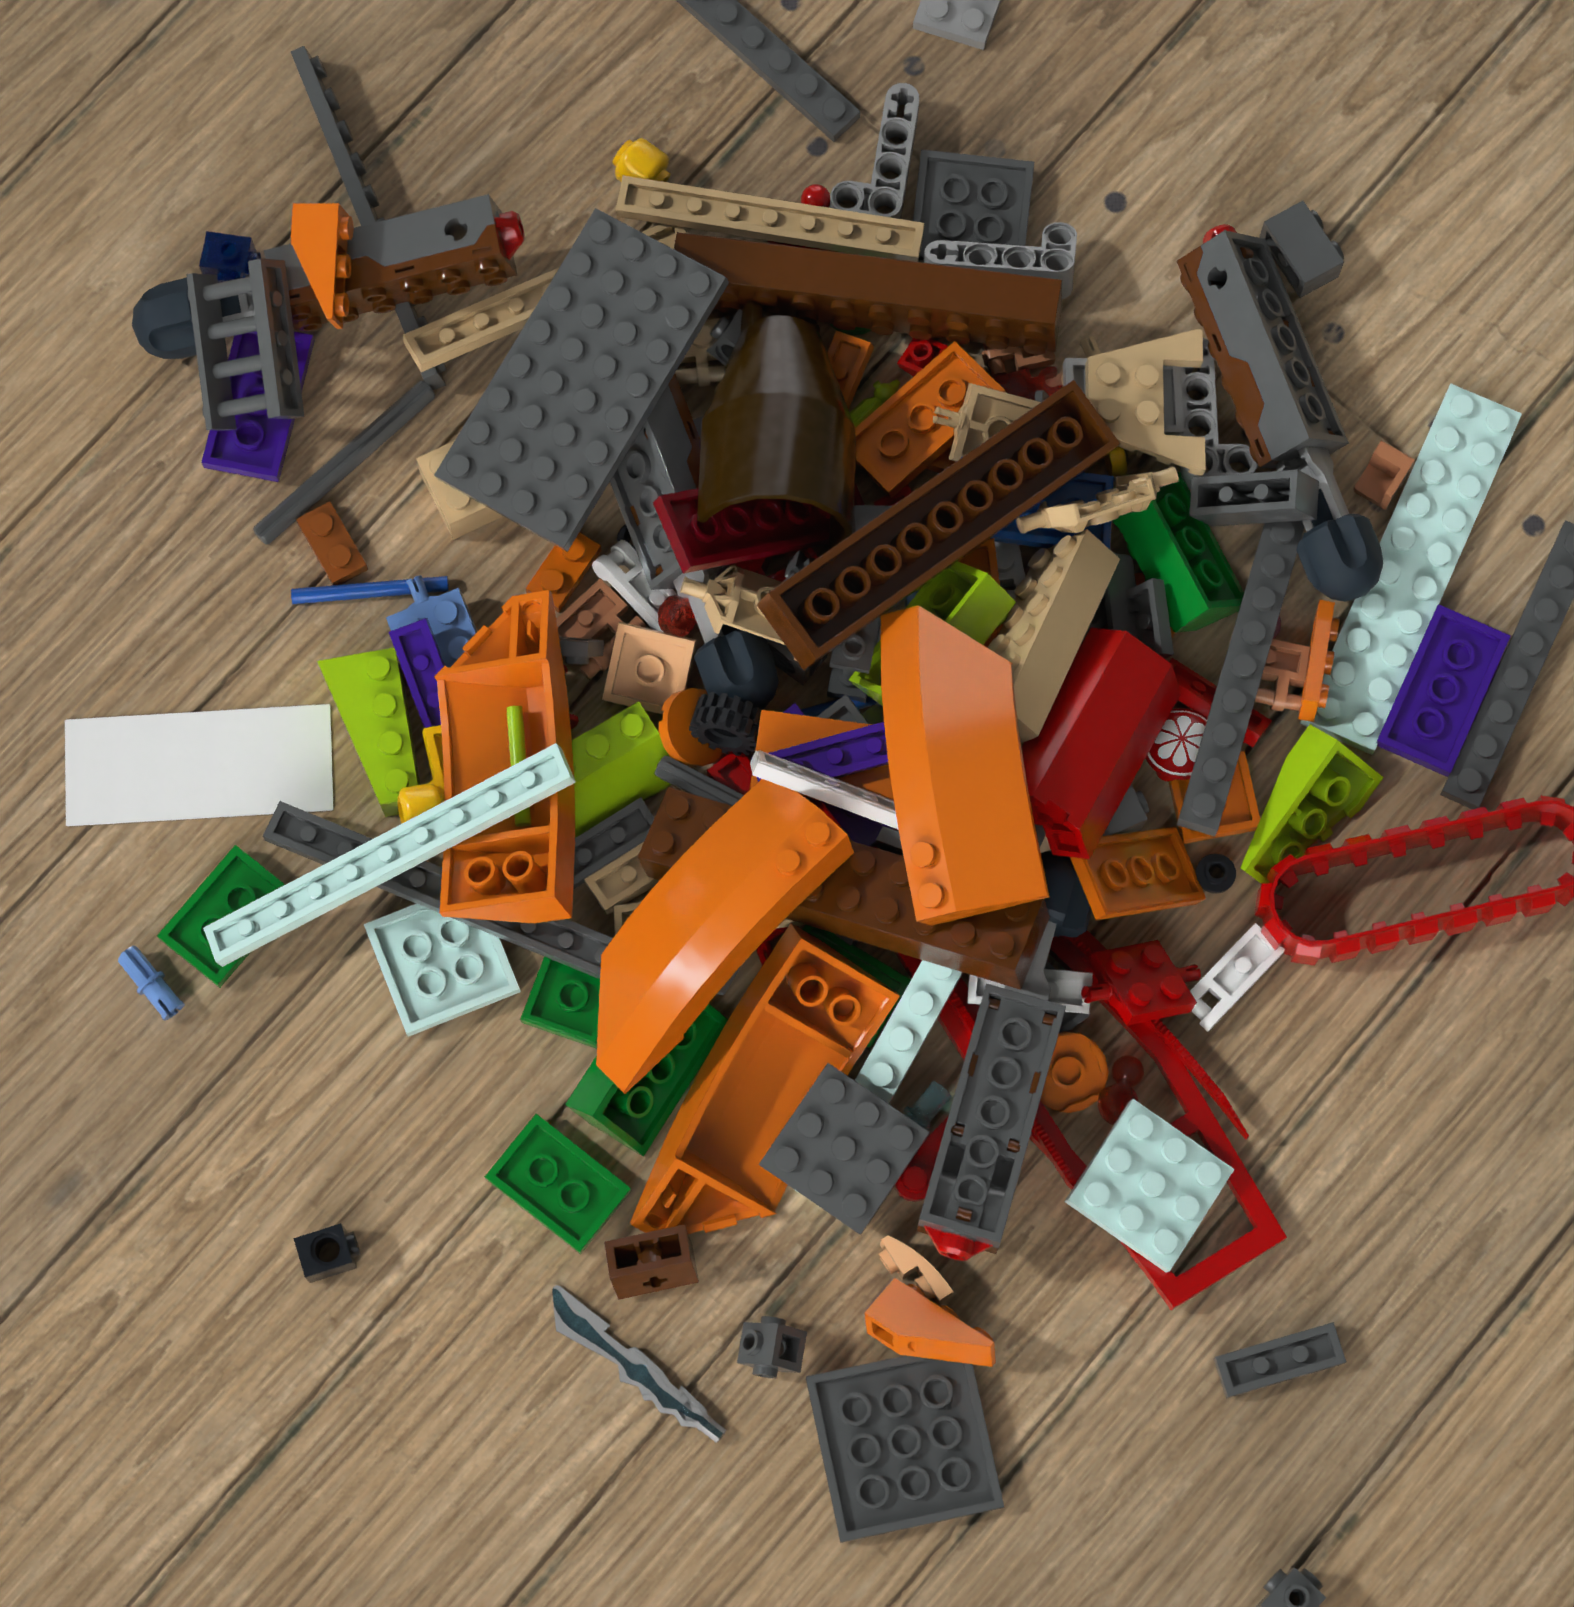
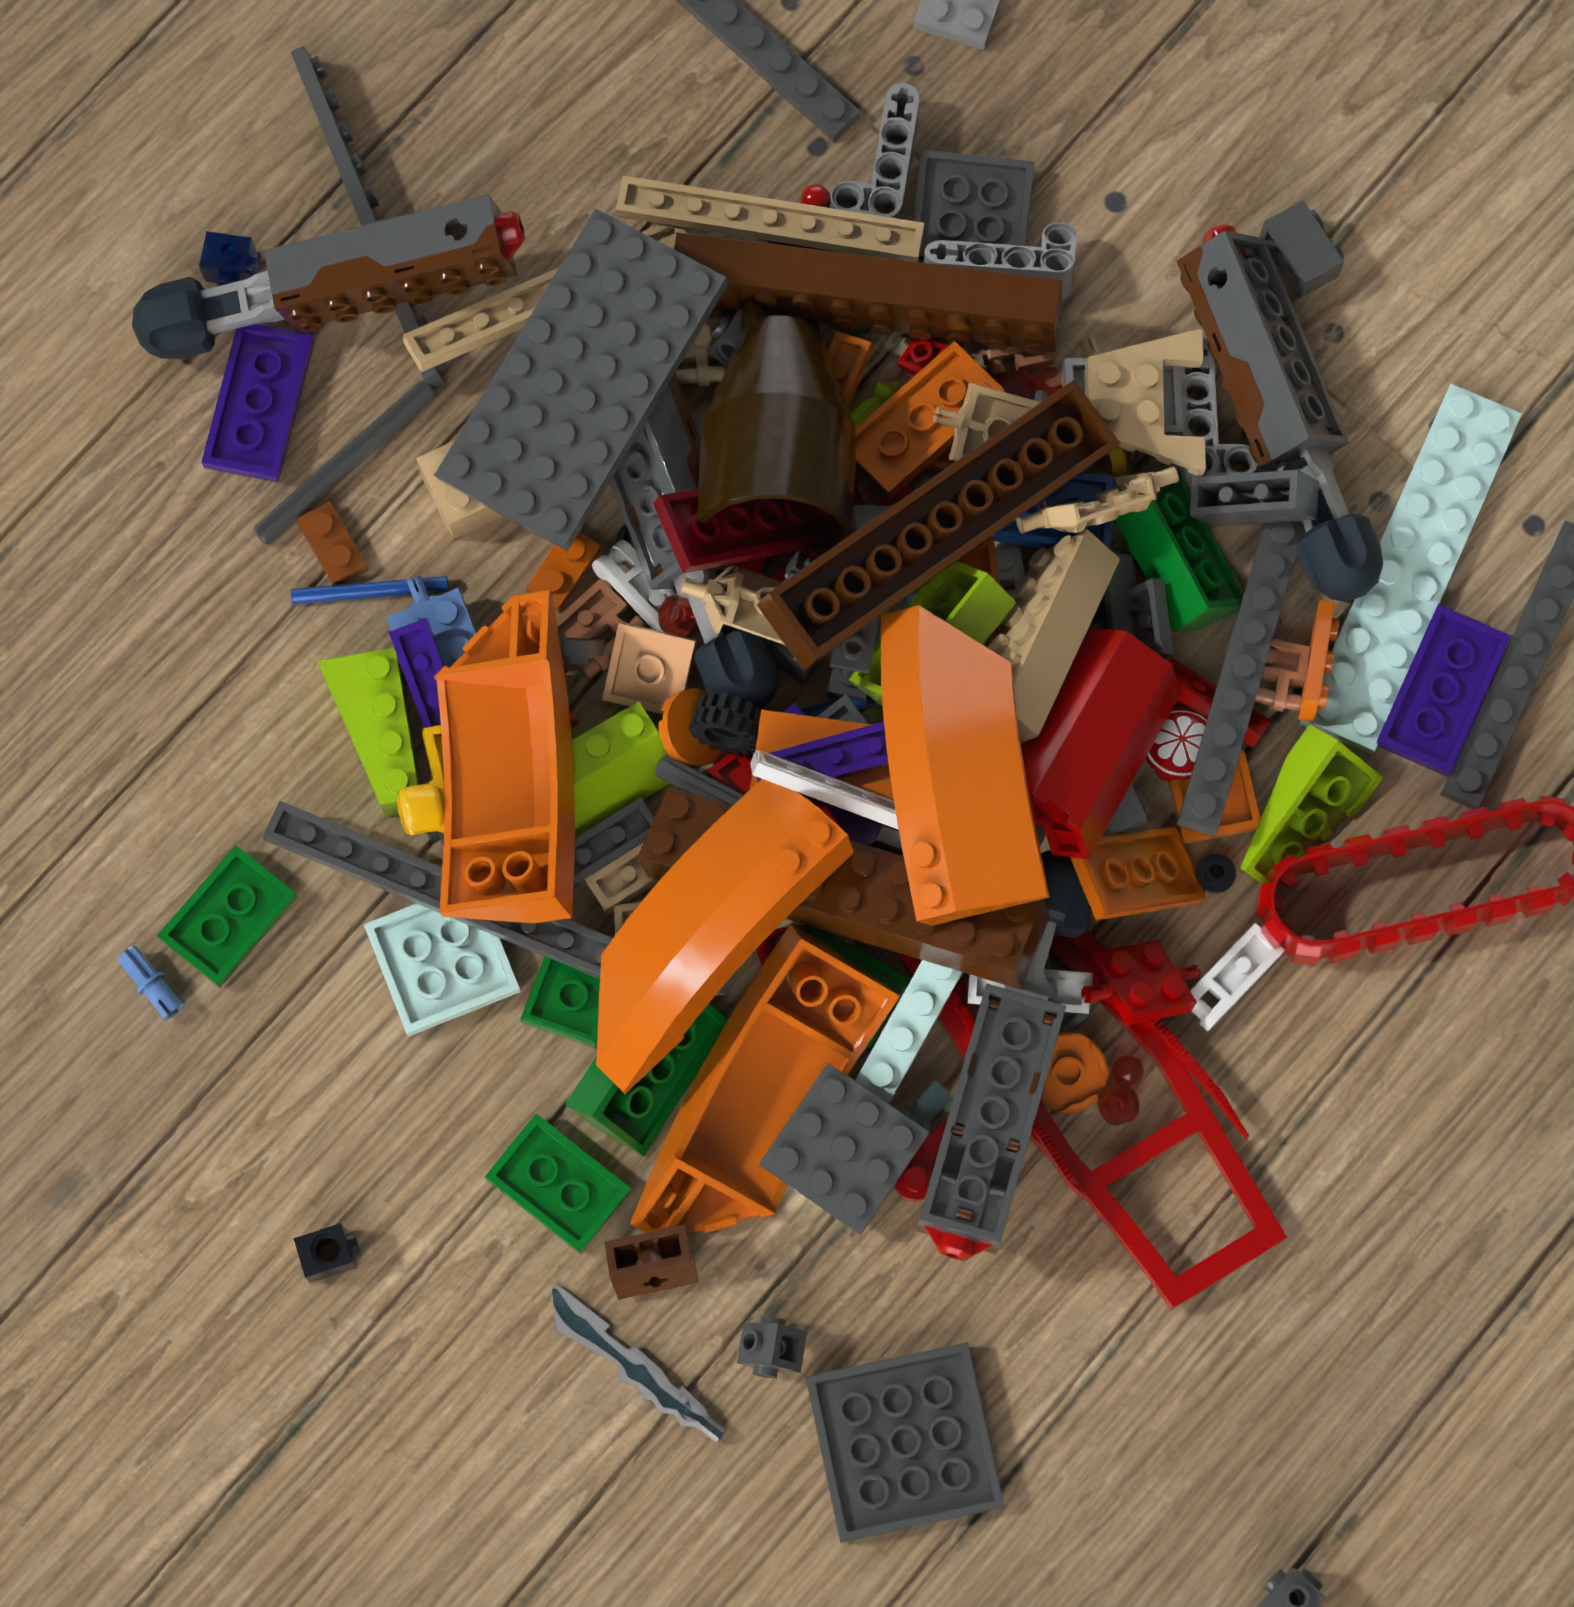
(197, 764): white sticker -> none
(275, 342): dark grey fence -> none
(320, 242): orange slope -> none
(389, 854): light aqua plate -> none
(517, 753): lime bar -> none
(641, 160): yellow head -> none
(905, 1260): light nougat slope -> none
(919, 1328): orange slope -> none
(1149, 1185): light aqua plate -> none
(1279, 1360): dark grey plate -> none
(1383, 475): nougat panel -> none

